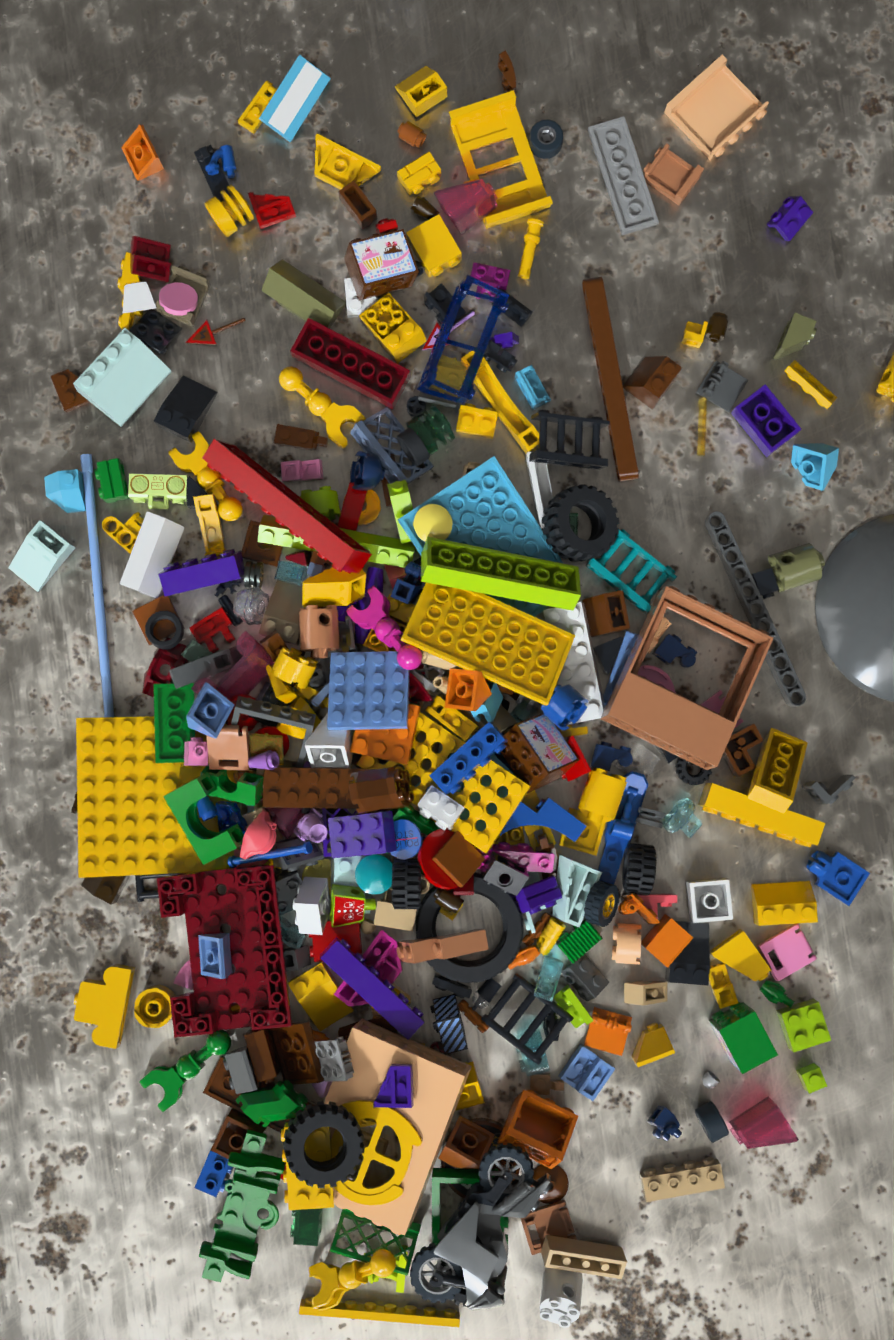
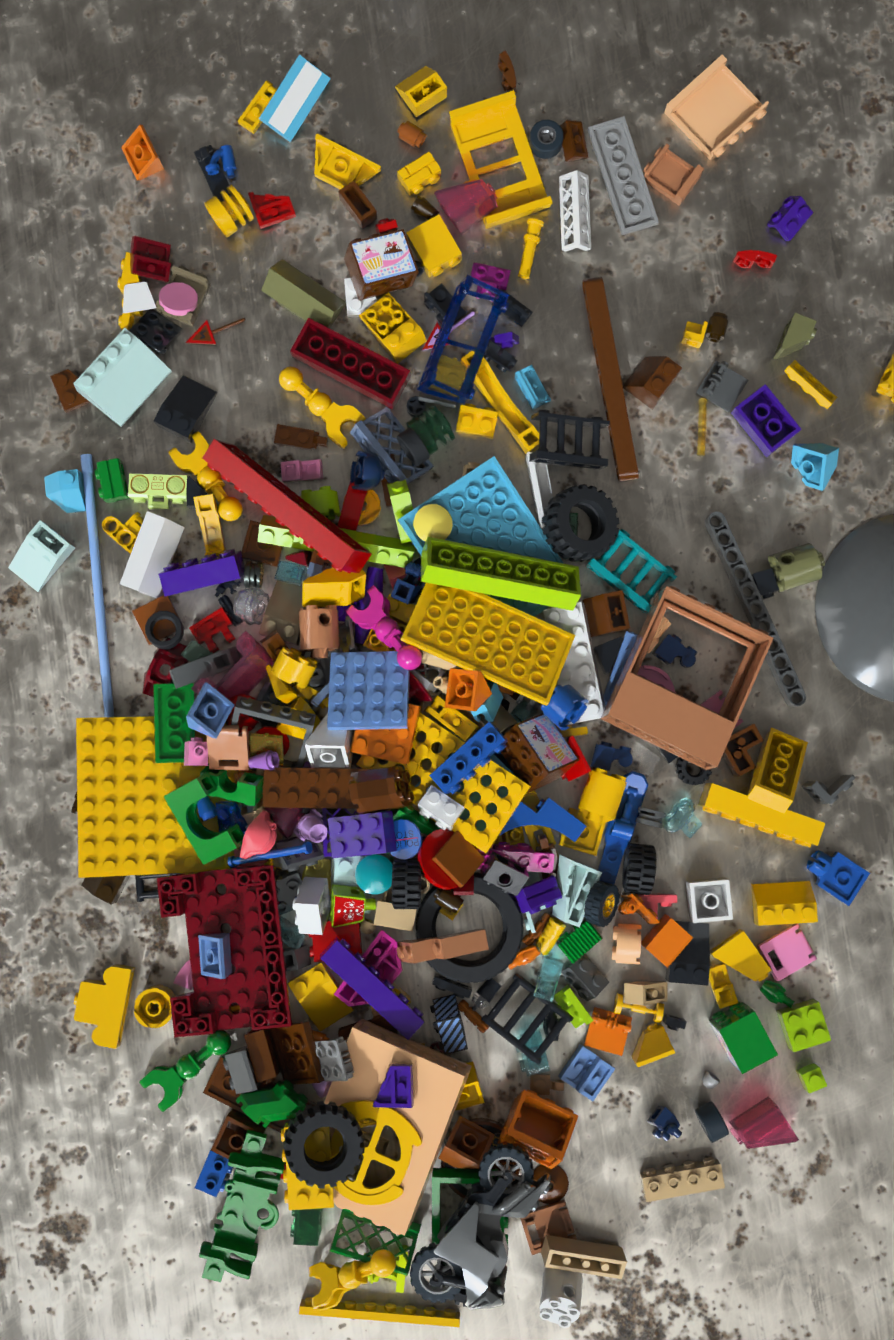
(573, 141): none -> reddish brown slope
(578, 209): none -> white fence
(658, 1012): none -> yellow wheel
(674, 1022): none -> black plate
(748, 257): none -> red slope

